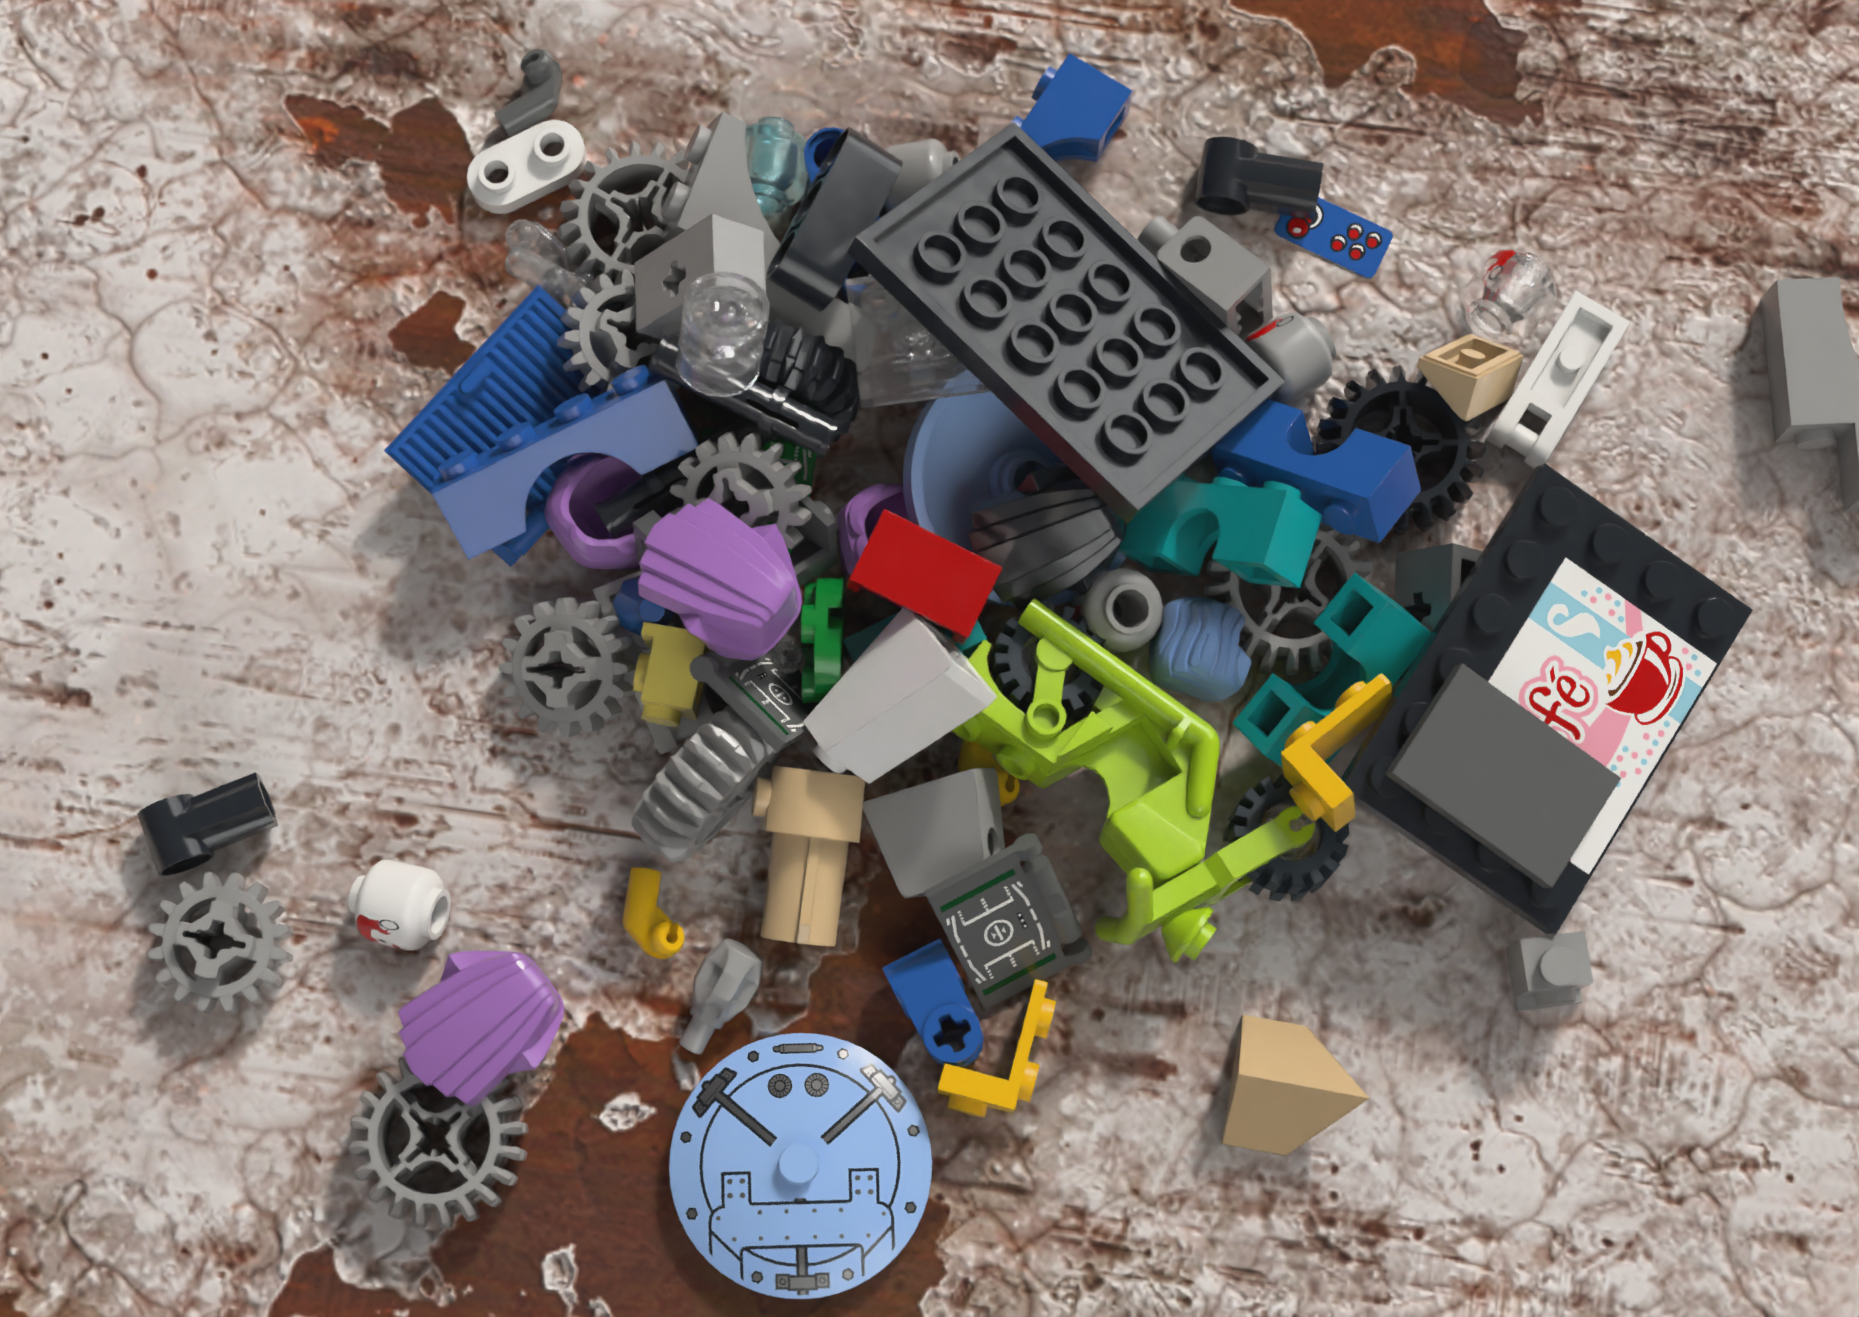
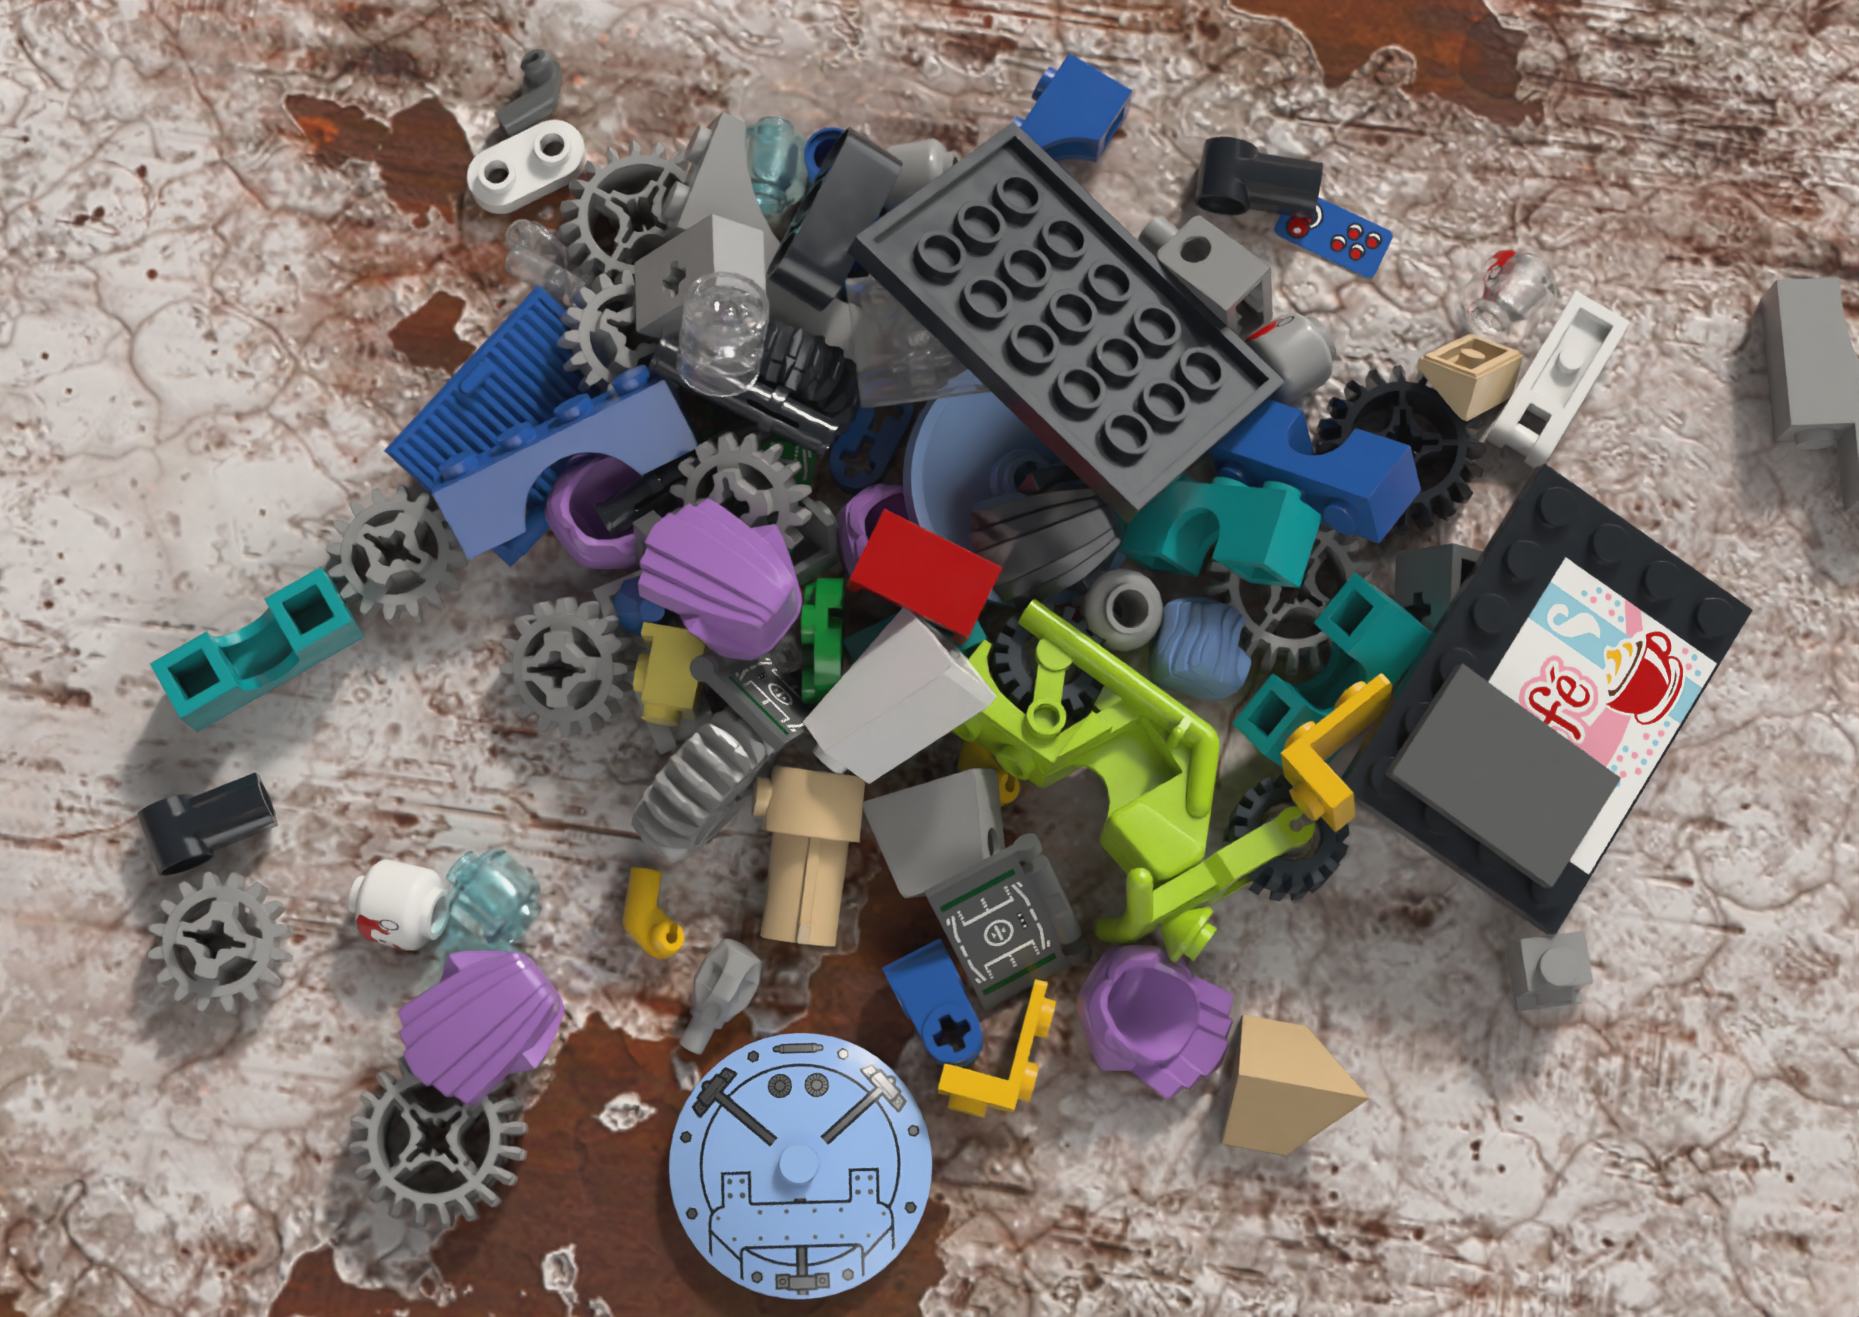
(225, 672): none -> teal arch
(388, 579): none -> light grey gear
(493, 896): none -> clear light blue head
(883, 450): none -> blue beam
(1154, 1018): none -> medium lavender hair

